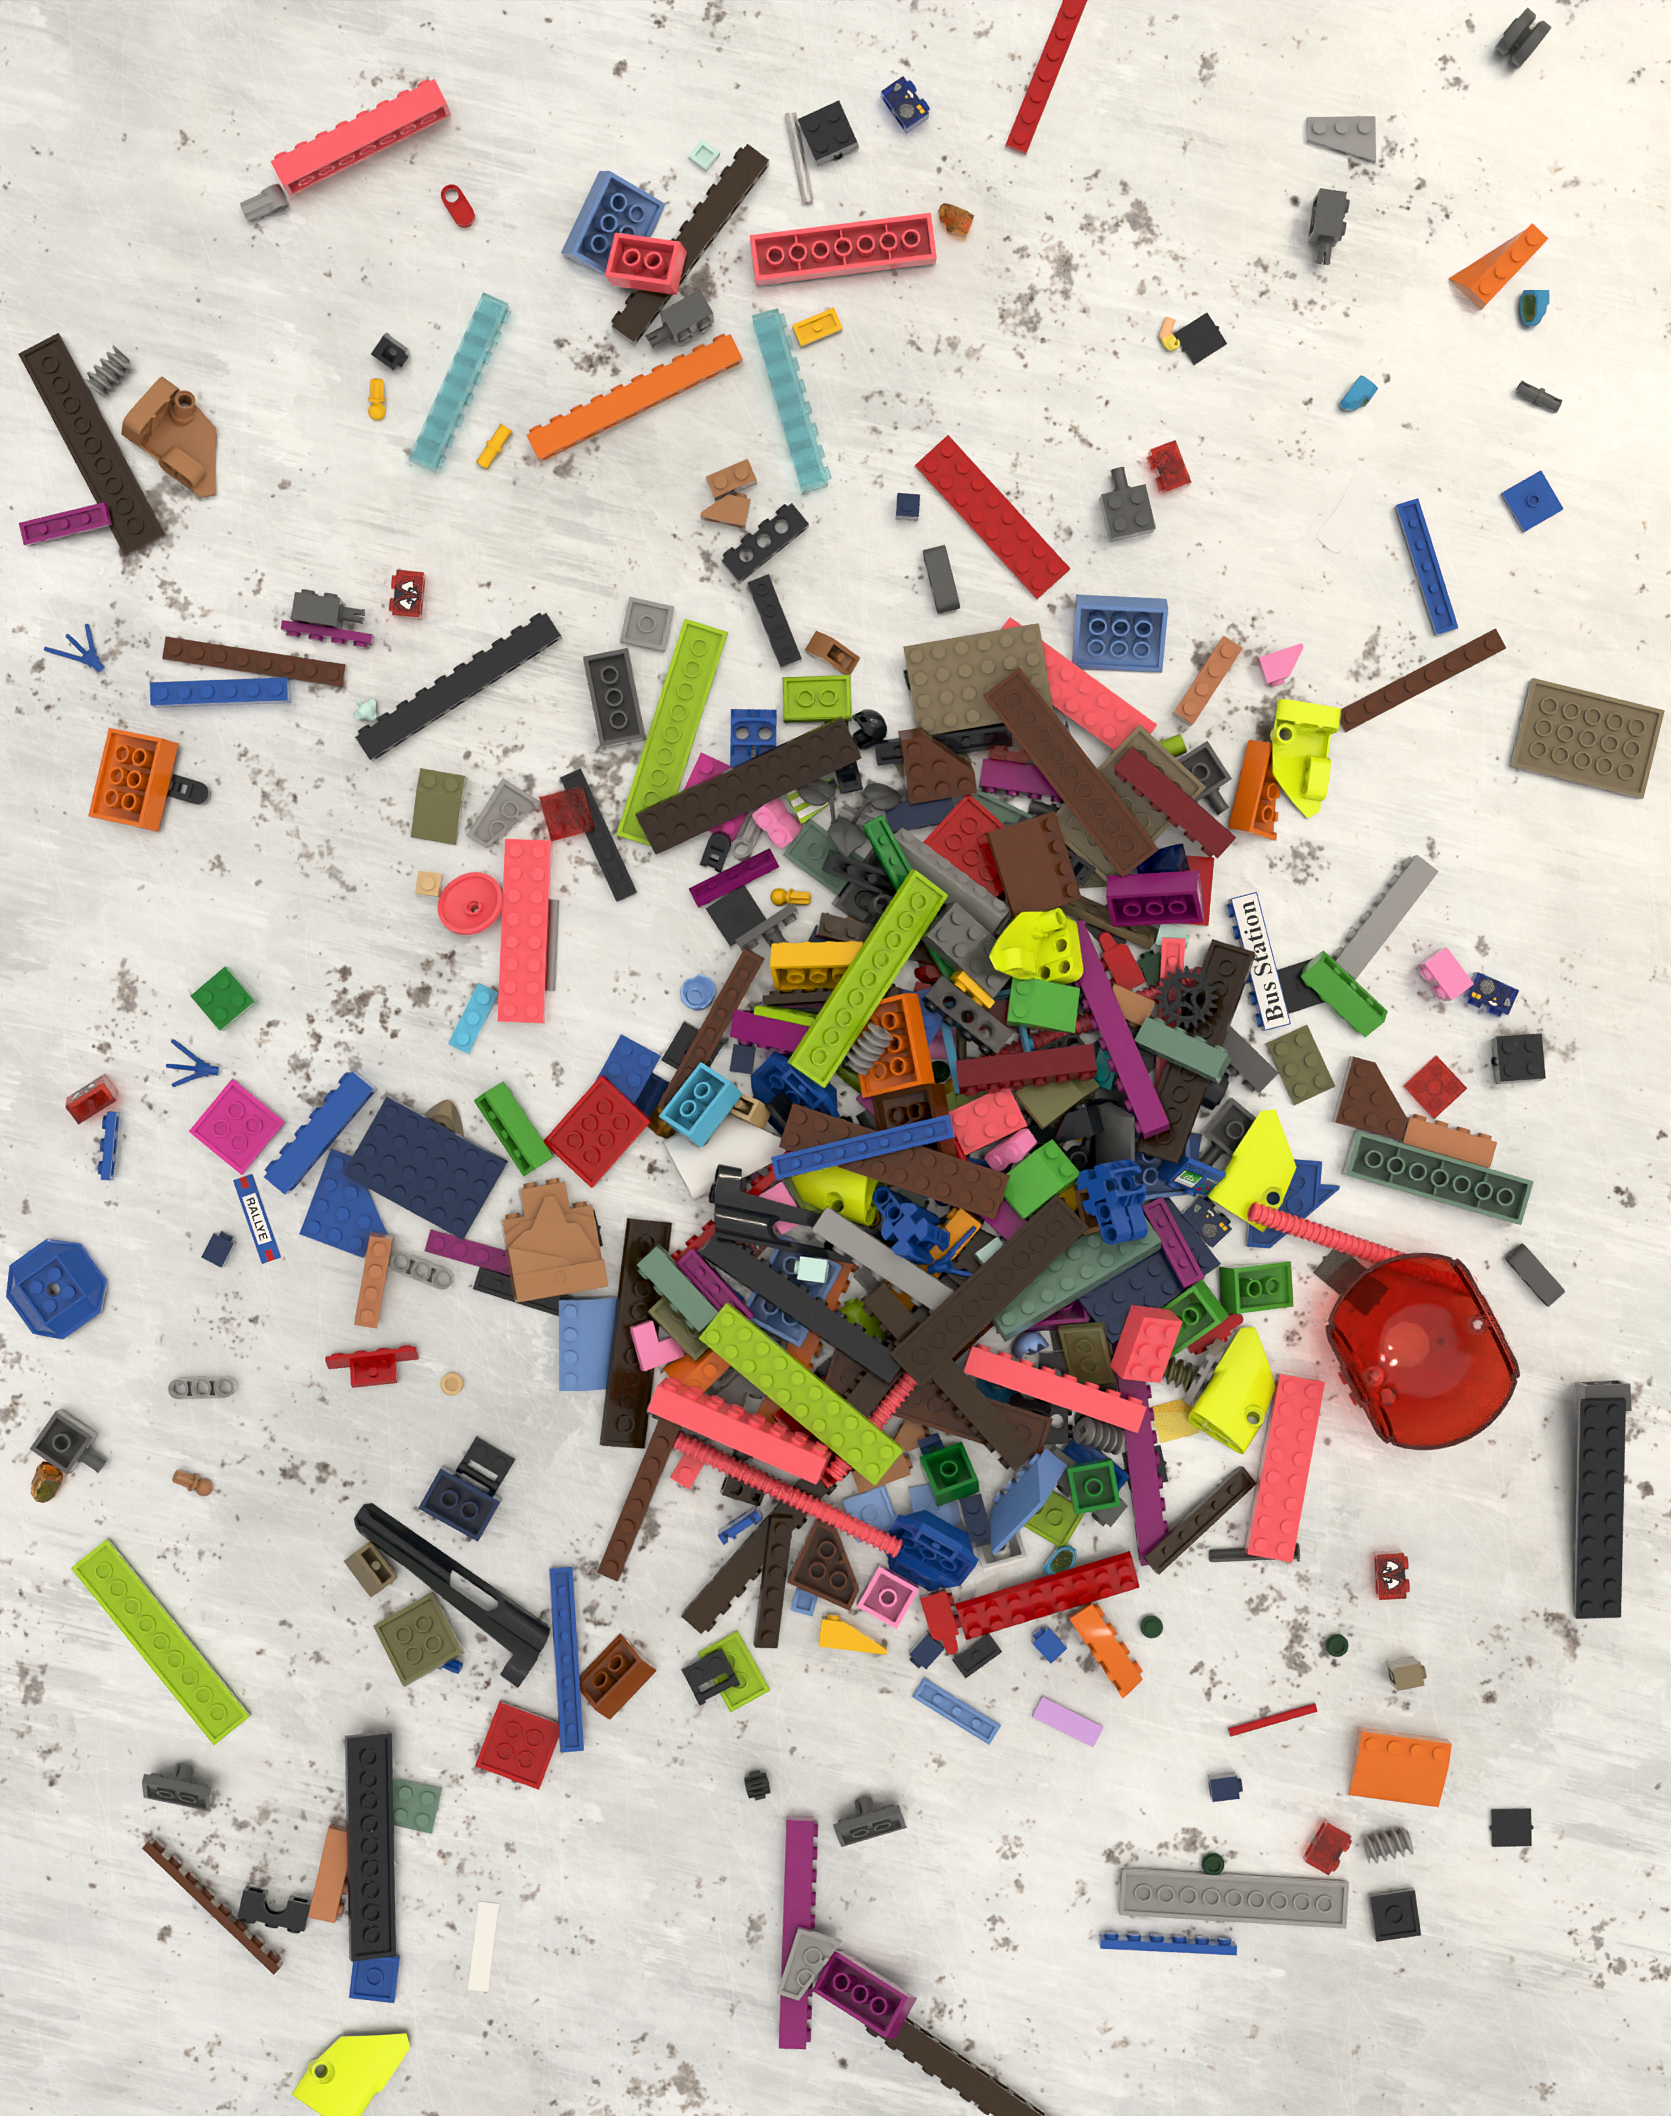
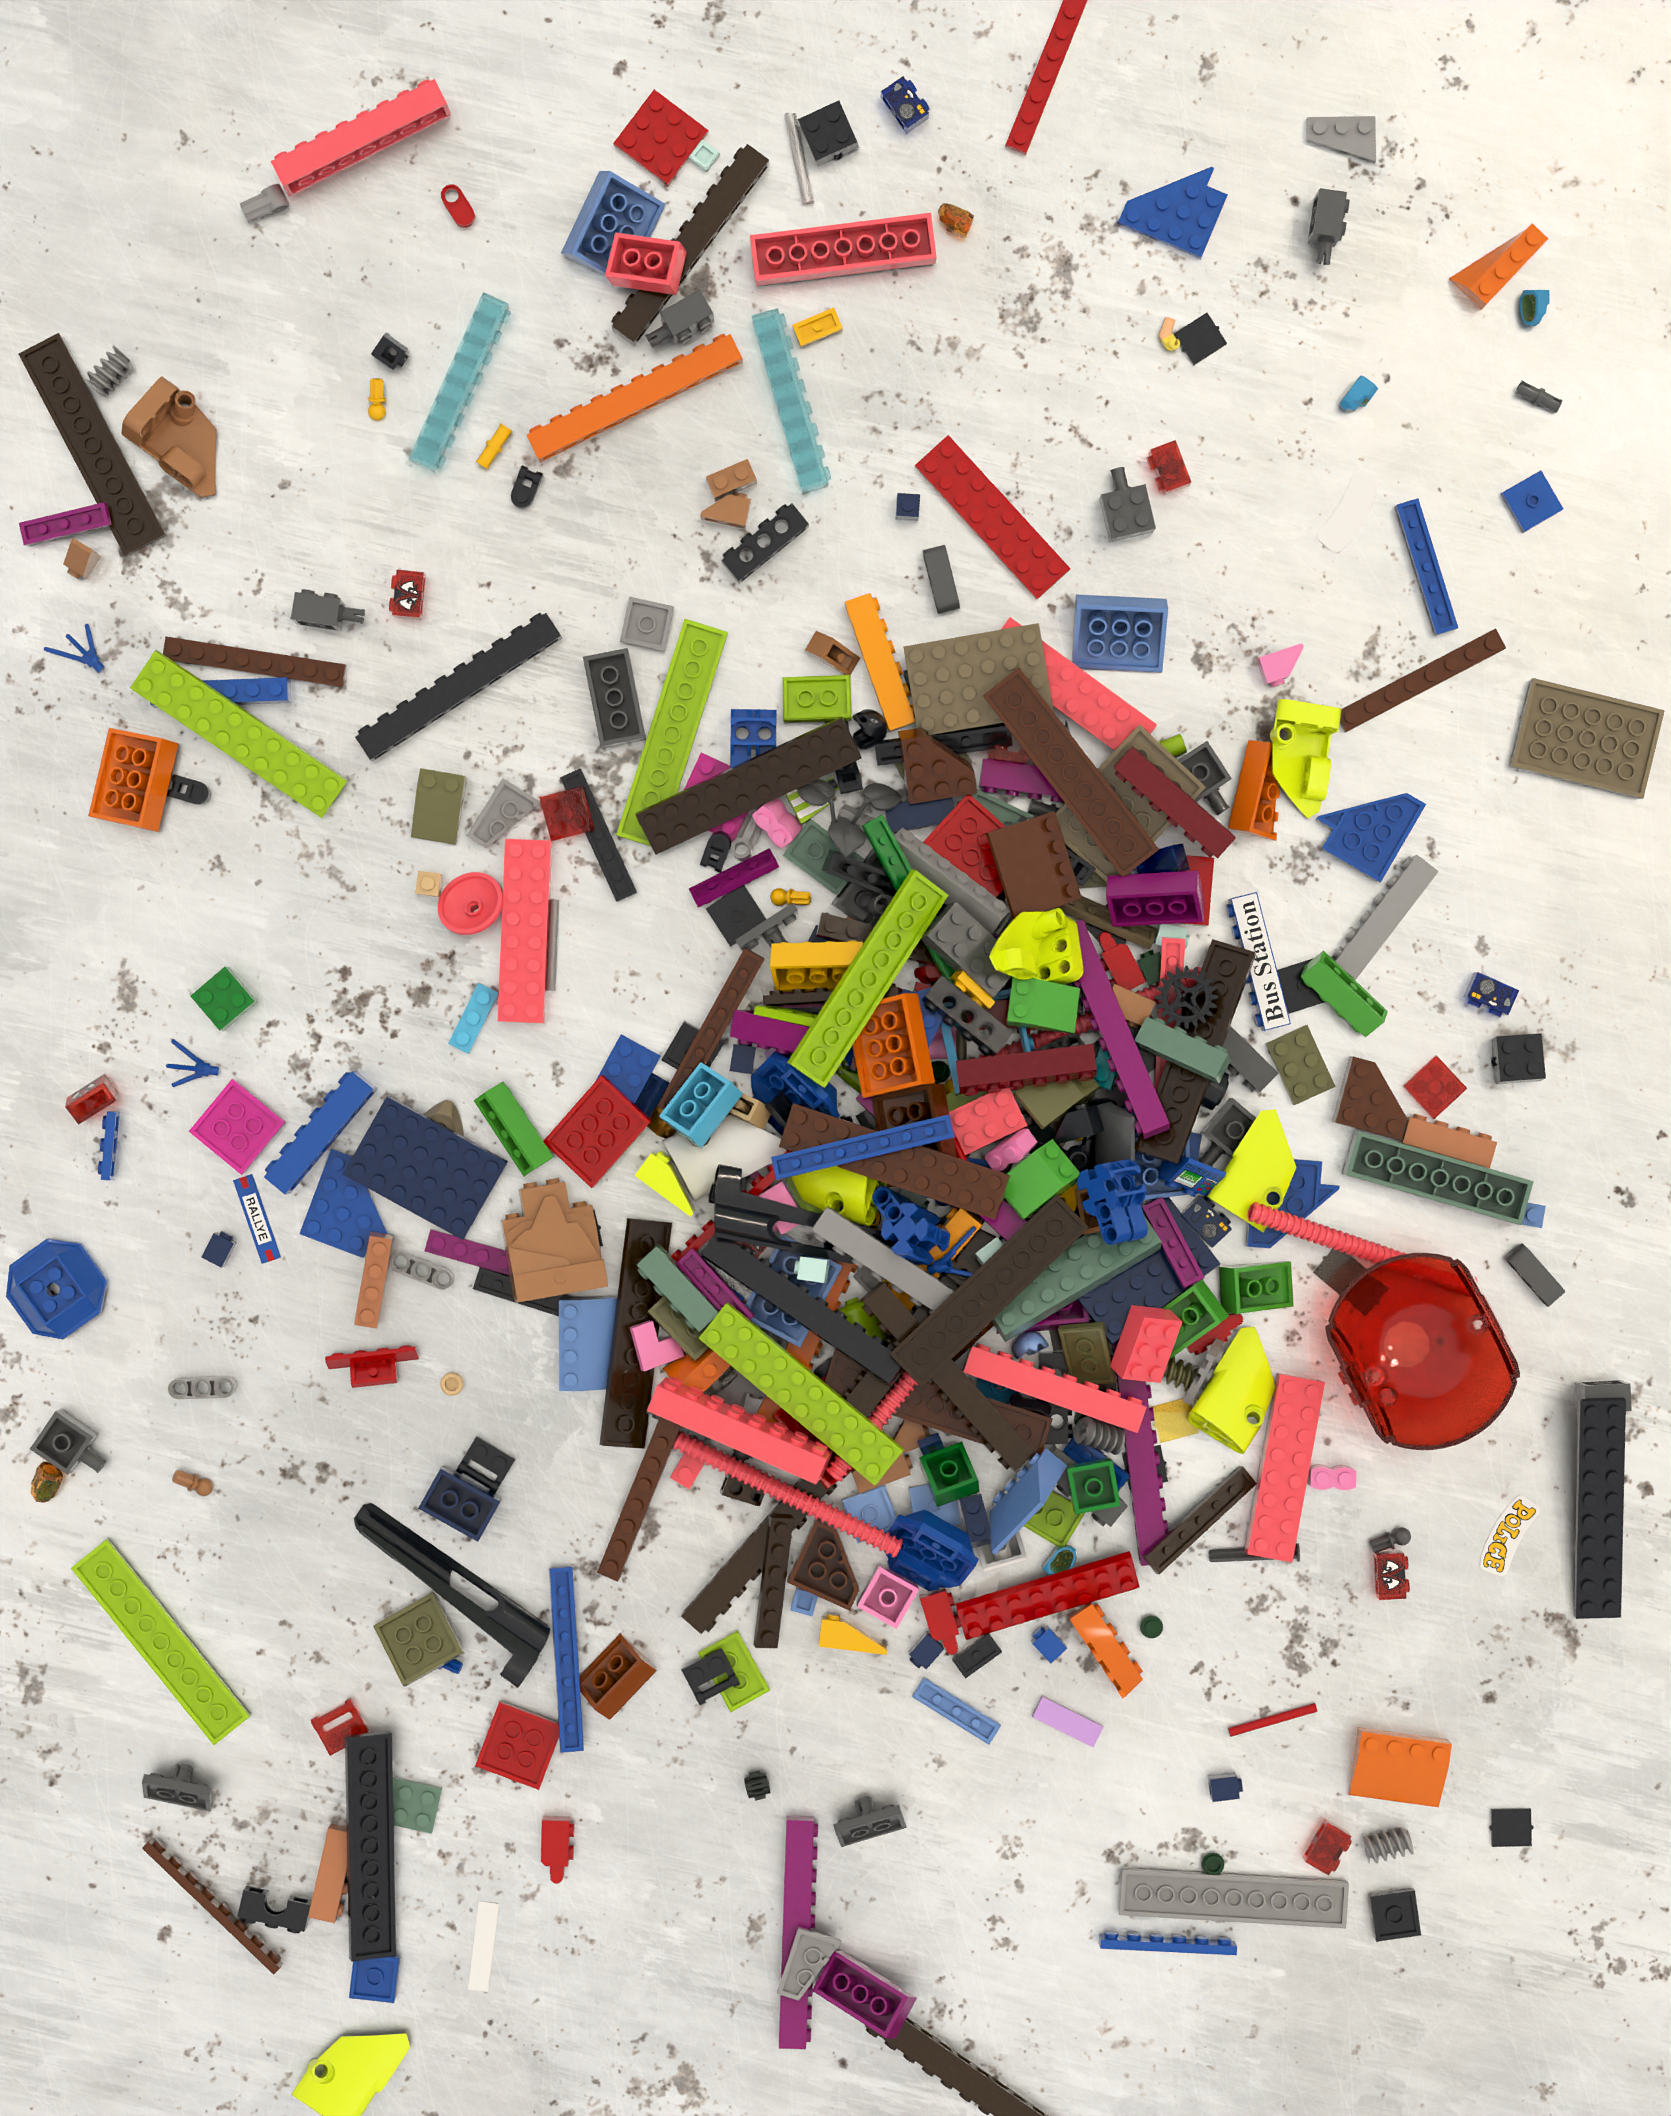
(80, 559): none -> medium nougat slope
(238, 733): none -> lime plate
(335, 1737): none -> clear red plate
(337, 636): magenta plate -> none
(366, 711): light aqua piece -> none
(370, 1569): dark tan brick -> none
(522, 495): none -> black plate
(556, 1845): none -> red hinge
(660, 137): none -> red plate
(663, 1178): none -> neon yellow slope
(698, 992): light blue hair -> none
(740, 1523): blue container -> none
(774, 622): black brick -> none
(869, 1049): light grey piece -> none
(880, 662): none -> light orange brick
(1177, 213): none -> blue wing
(1207, 681): nougat brick -> none
(1336, 1645): dark green plate -> none
(1337, 1476): none -> bright pink brick
(1371, 833): none -> blue wing
(1400, 1536): none -> dark grey axle
(1406, 1673): dark tan brick -> none
(1444, 974): bright pink brick -> none
(1507, 1535): none -> sticker
(1523, 37): dark grey wheel -> none
(1534, 1215): none -> medium blue plate

